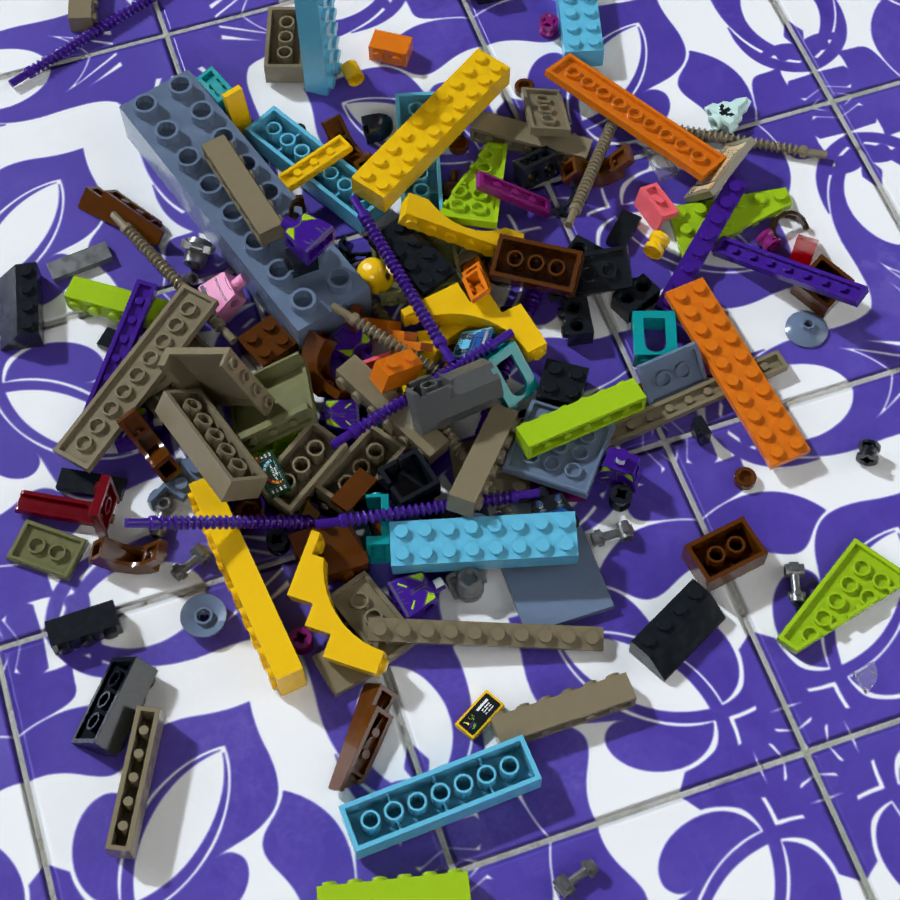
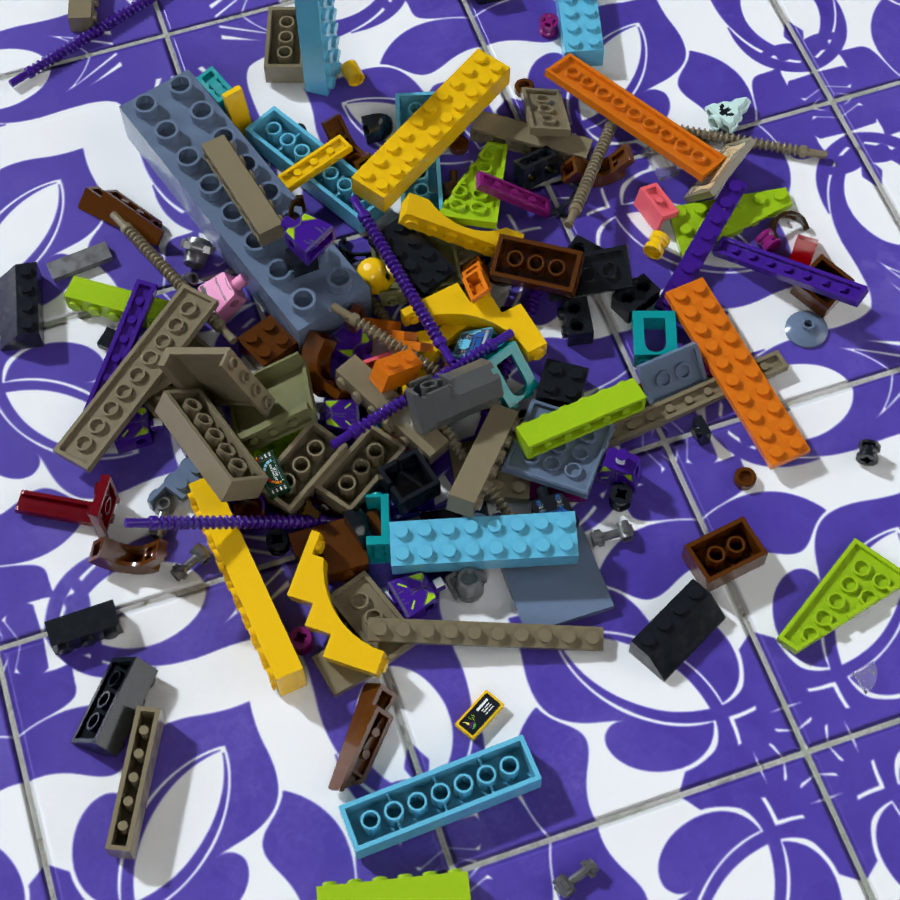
(47, 550): olive tile -> none
(83, 482): black tile -> none
(150, 445): reddish brown arch -> none
(201, 606): sand blue dish -> none
(343, 520): dark purple hose -> none
(354, 490): reddish brown tile -> none
(390, 48): orange brick -> none
(565, 710): dark tan brick -> none
(623, 229): black tile -> none
(795, 571): flat silver bar -> none

